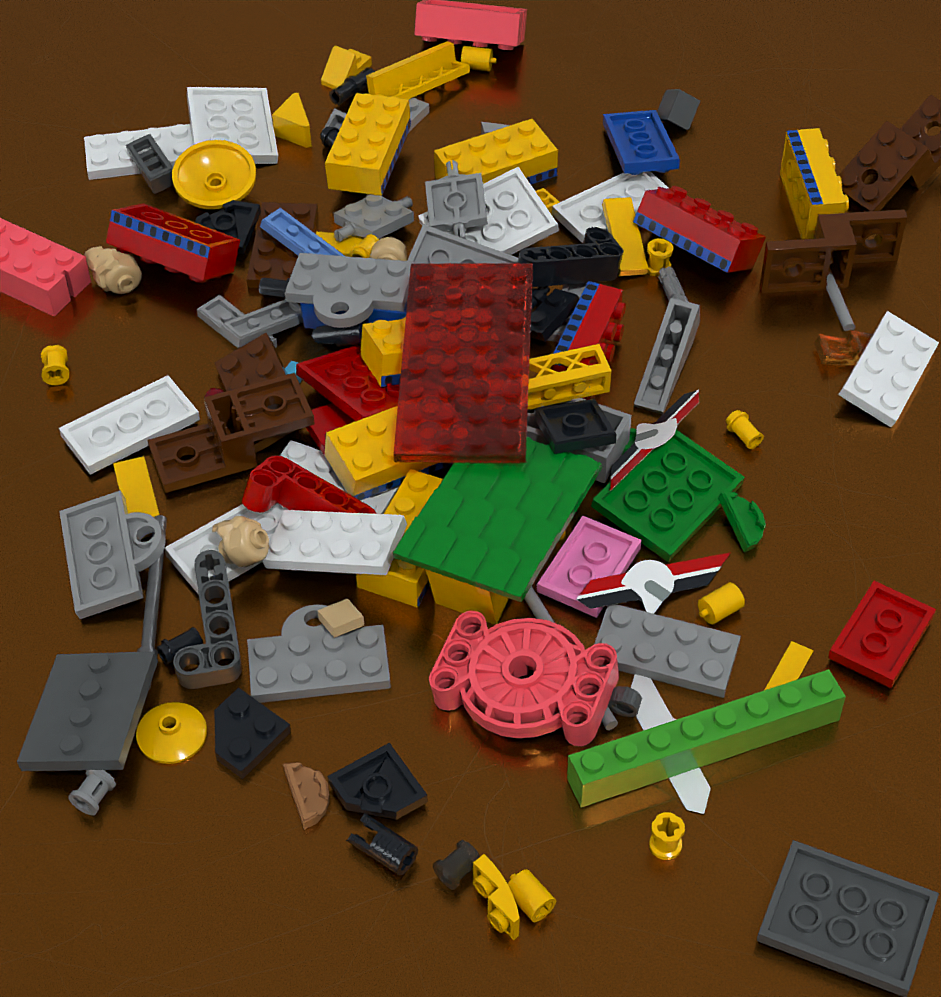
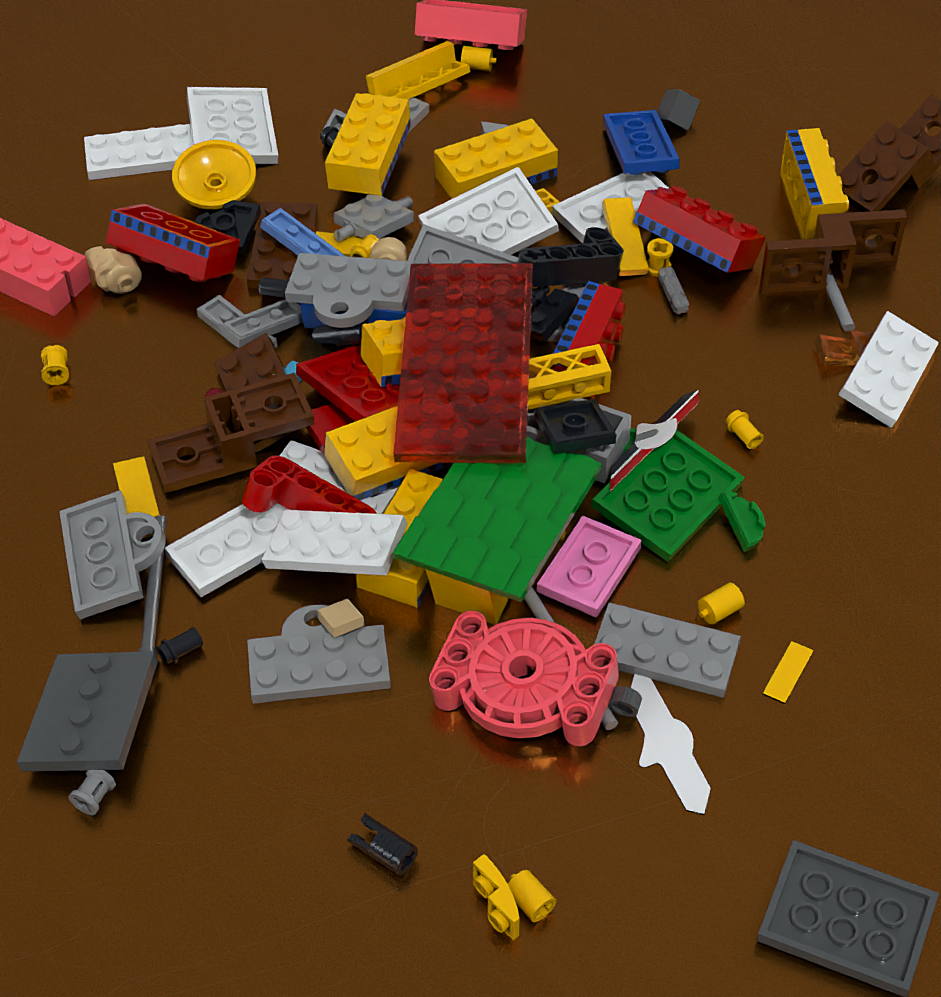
(128, 423): white plate -> none
(159, 178): dark grey slope -> none
(174, 743): yellow dish -> none
(213, 617): dark grey beam -> none
(242, 541): tan head -> none
(246, 732): black plate -> none
(291, 122): yellow slope -> none
(308, 791): medium nougat tile -> none
(343, 64): yellow slope -> none
(350, 87): black pin -> none
(378, 785): black plate -> none
(456, 201): light grey plate -> none
(456, 864): clear smoke bush -> none
(651, 582): sticker -> none
(666, 836): yellow bush -> none
(668, 355): light grey slope -> none
(704, 738): bright green brick -> none
(882, 634): red plate -> none

